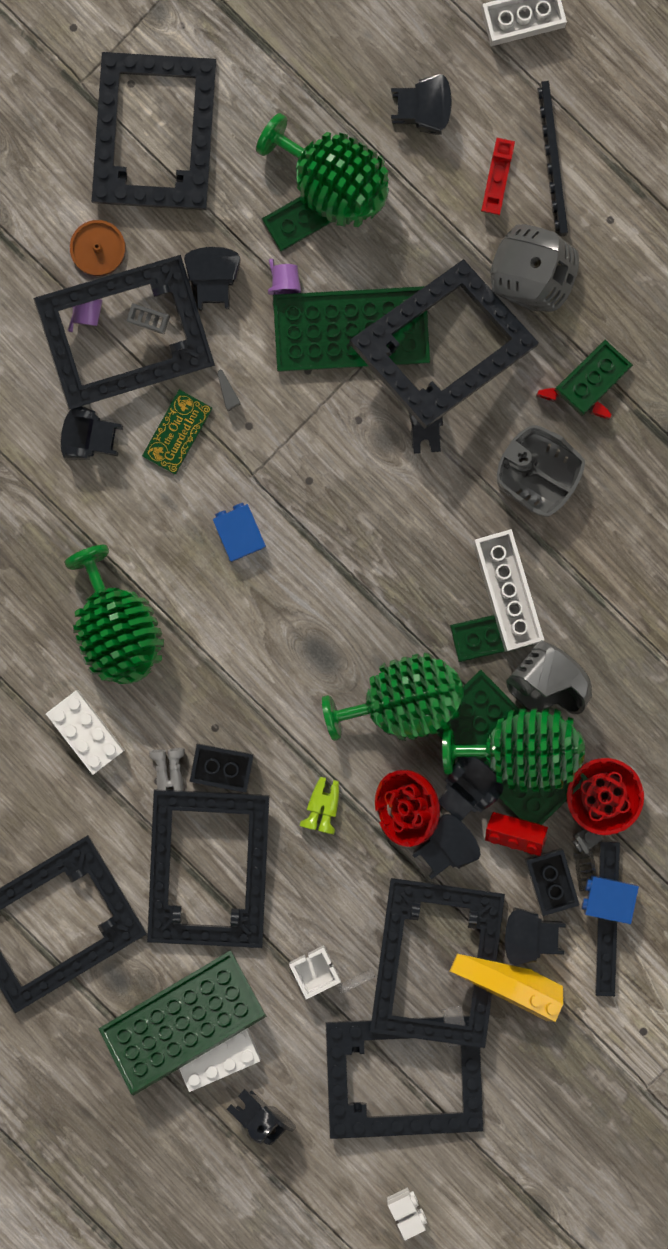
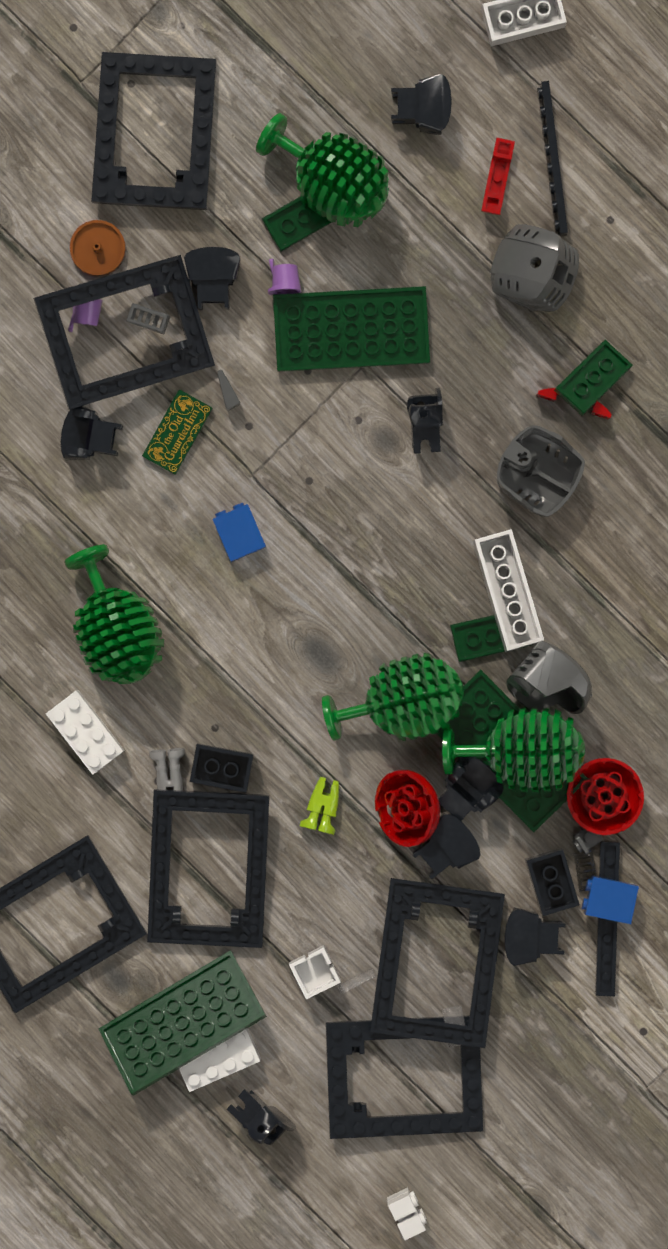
(433, 403): black plate -> none
(514, 984): yellow wedge -> none
(516, 833): red brick -> none

